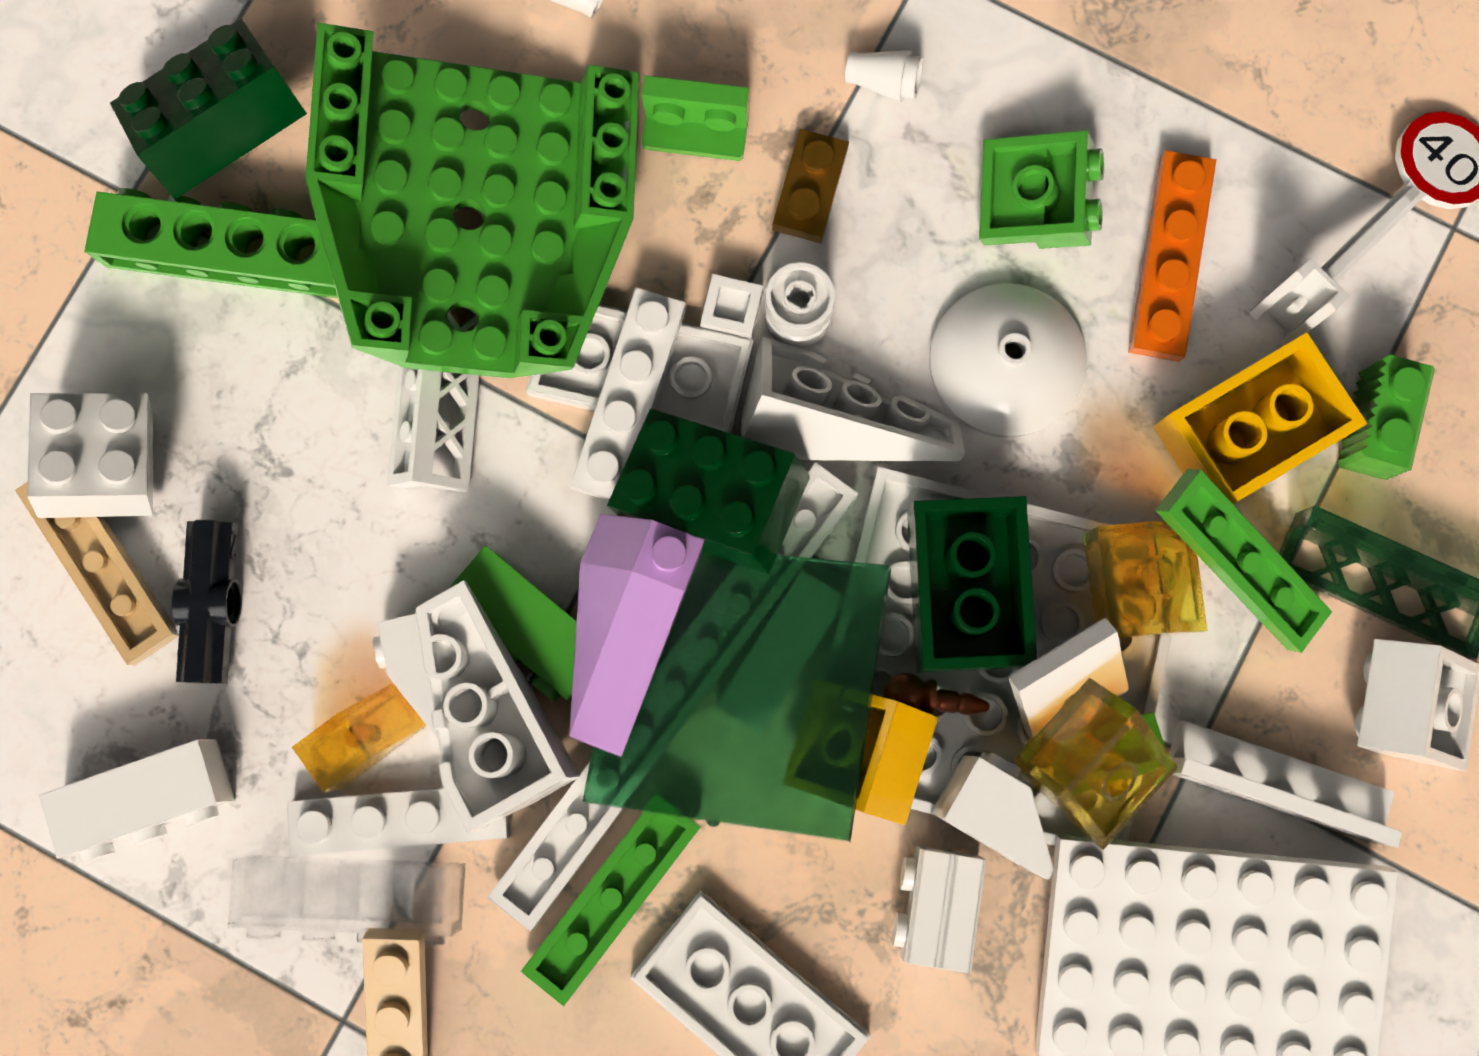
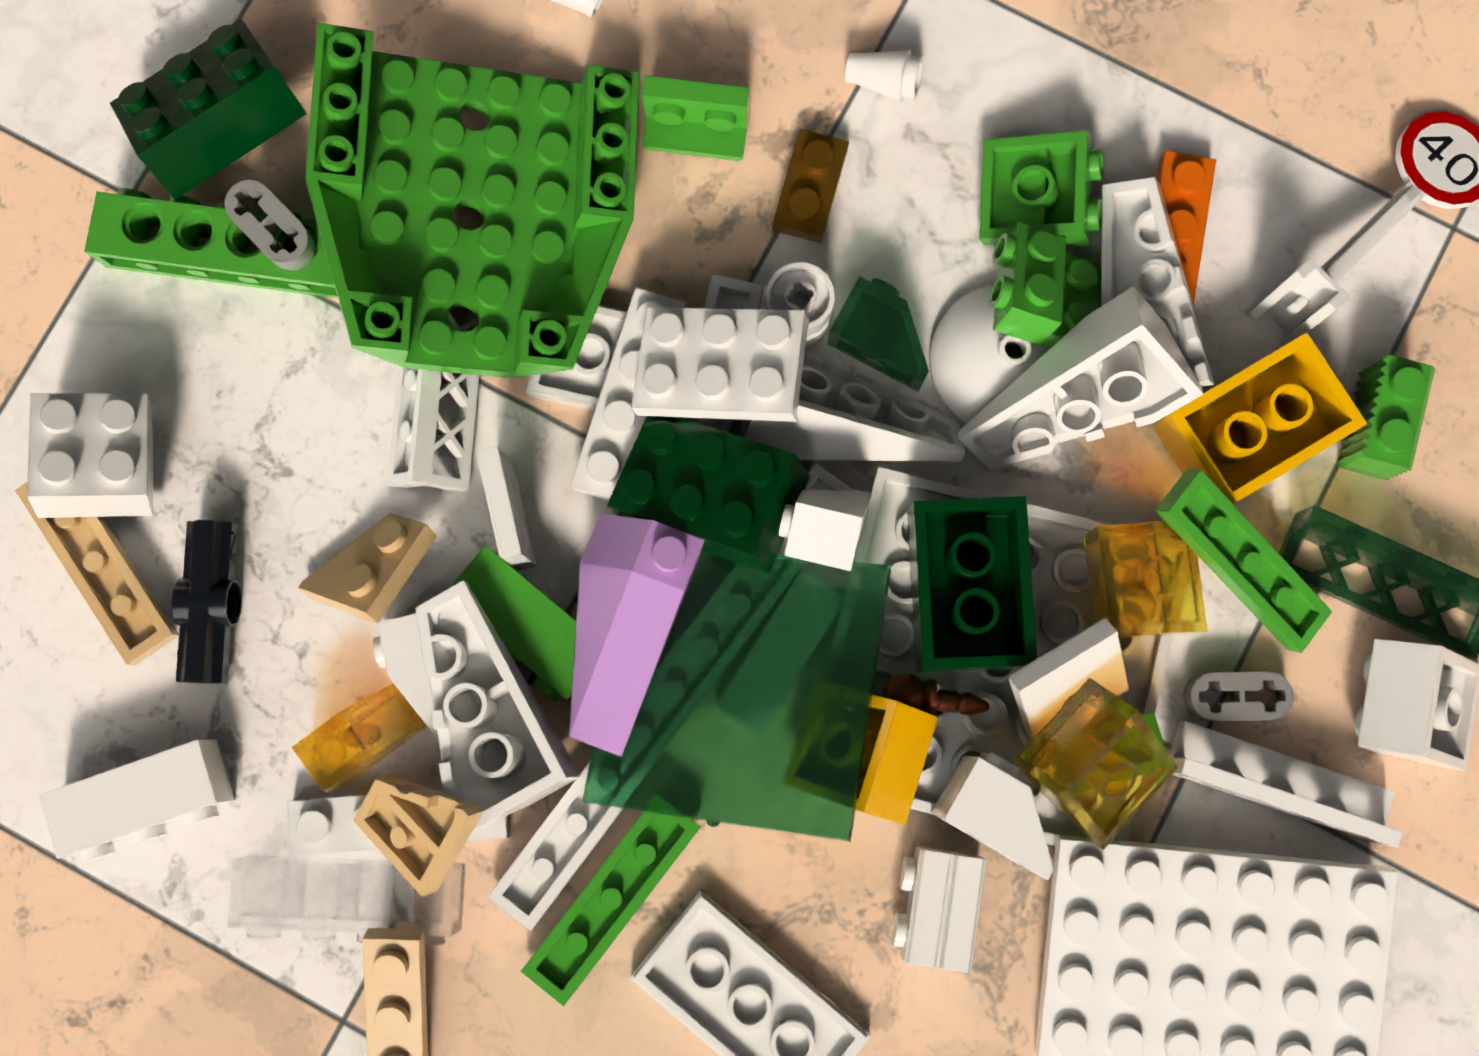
(262, 232): none -> light grey beam
(372, 568): none -> tan wing
(417, 829): none -> tan wing
(506, 508): none -> white tile
(721, 363): none -> white plate
(825, 526): none -> white slope
(880, 332): none -> clear green slope
(1040, 286): none -> bright green plate
(1098, 376): none -> white wedge
(1144, 254): none -> white wing
(1237, 684): none -> light grey beam

